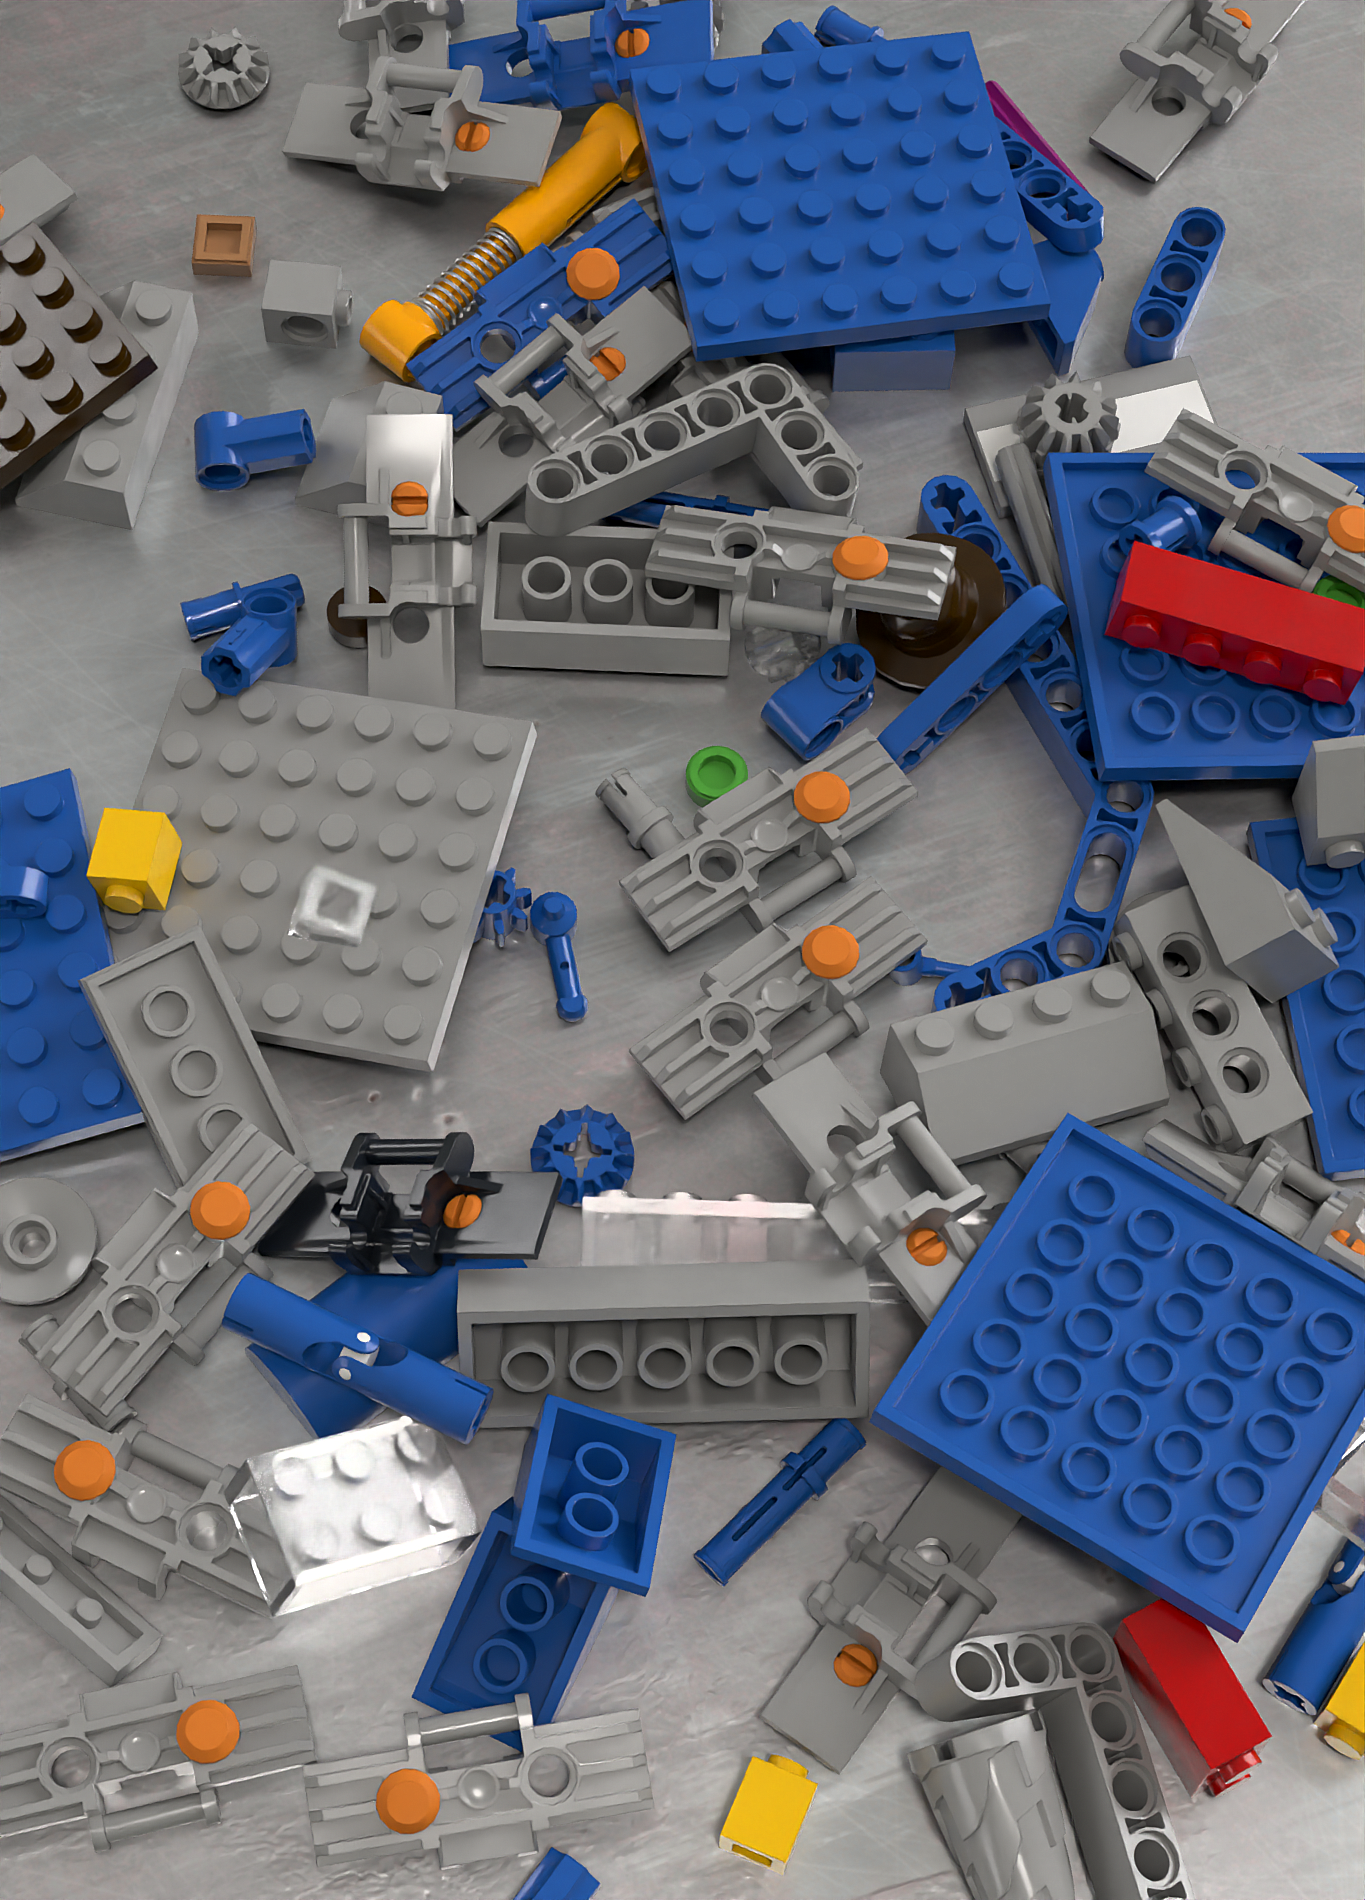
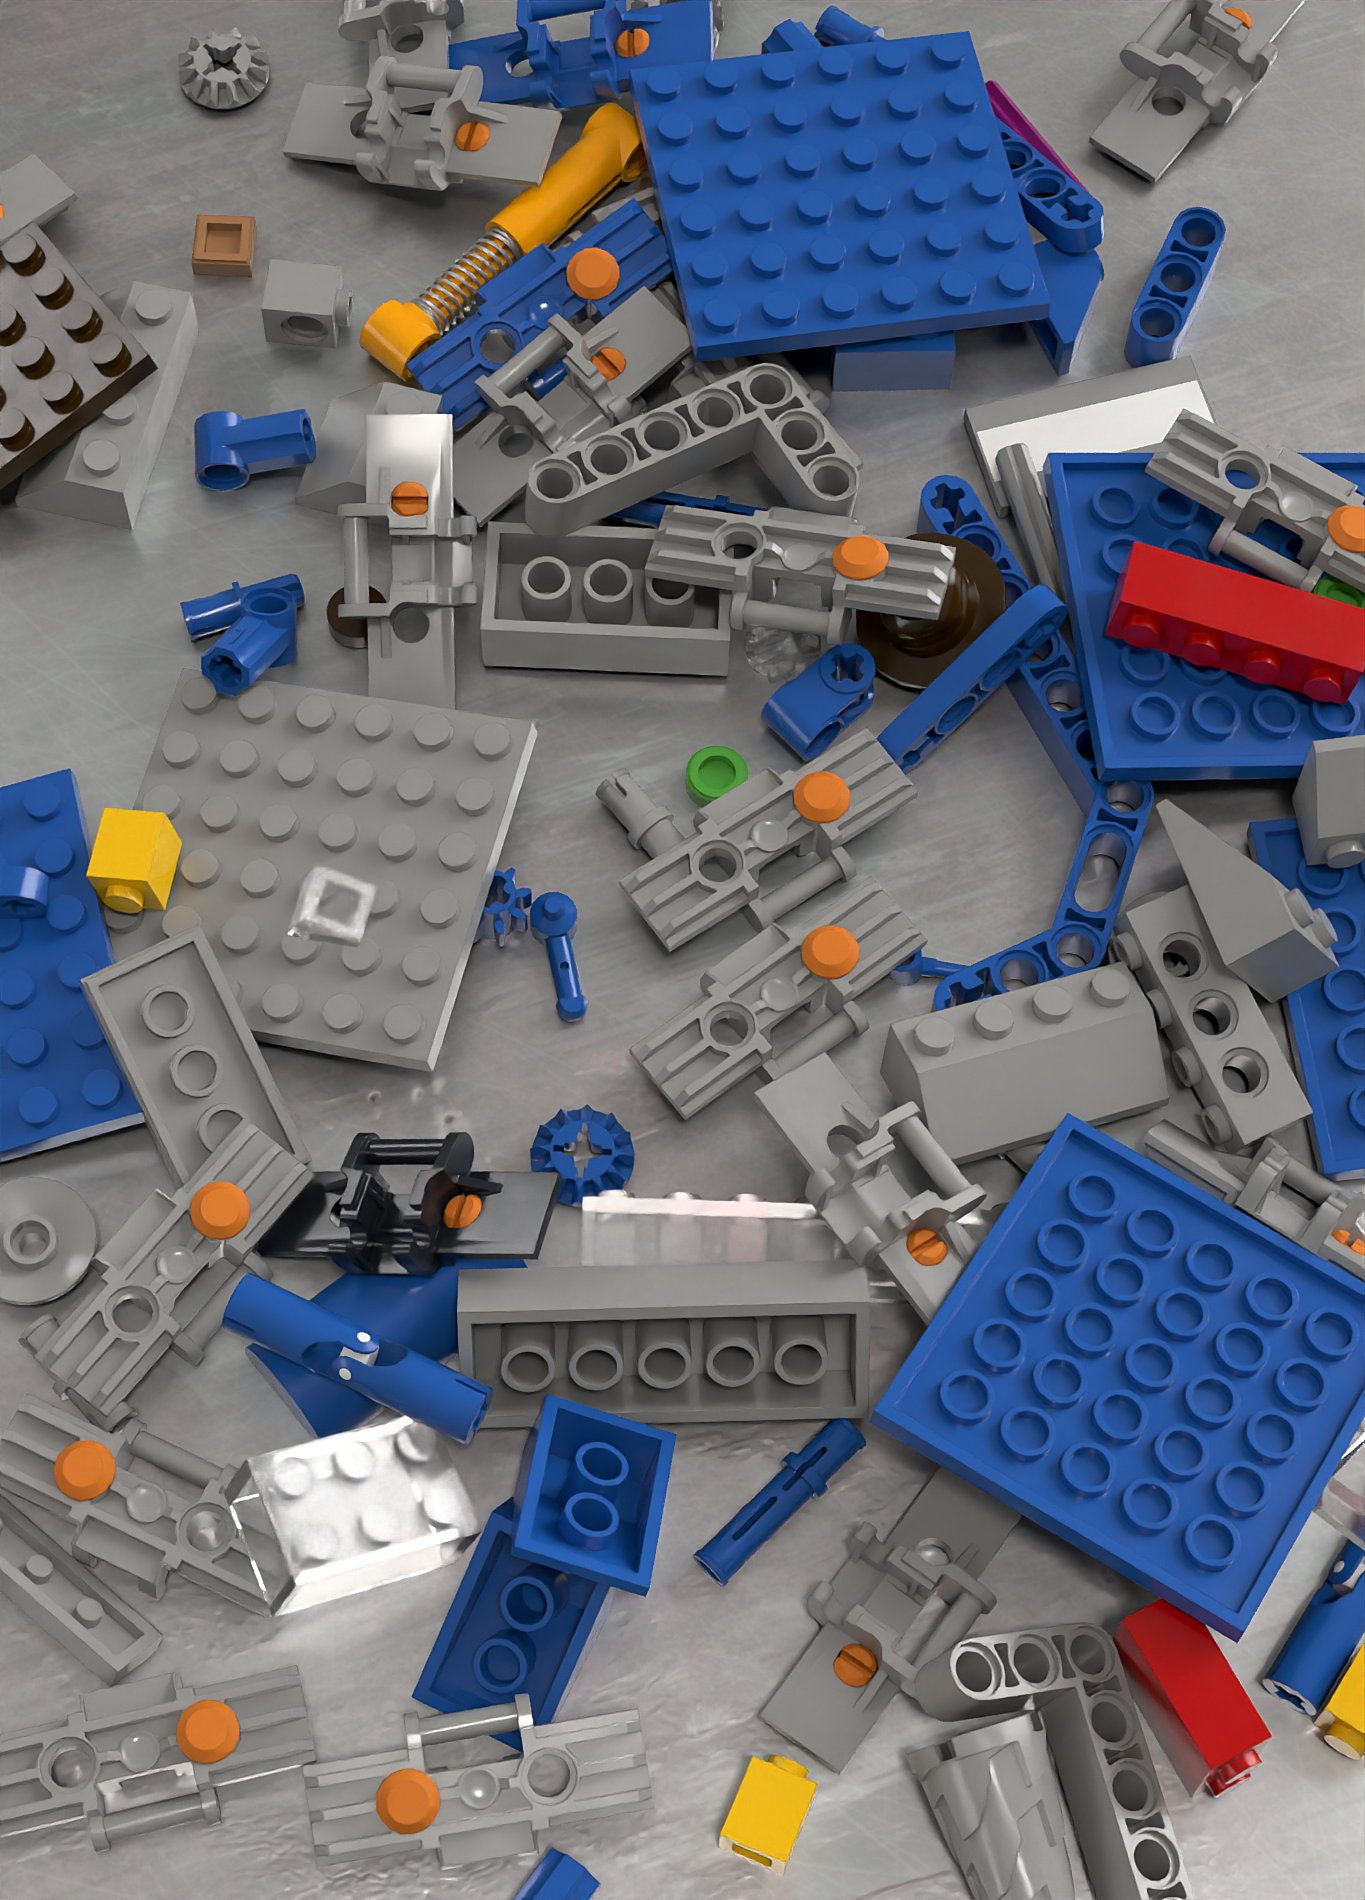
(1067, 419): light grey gear -> none
(1169, 528): blue bush -> none

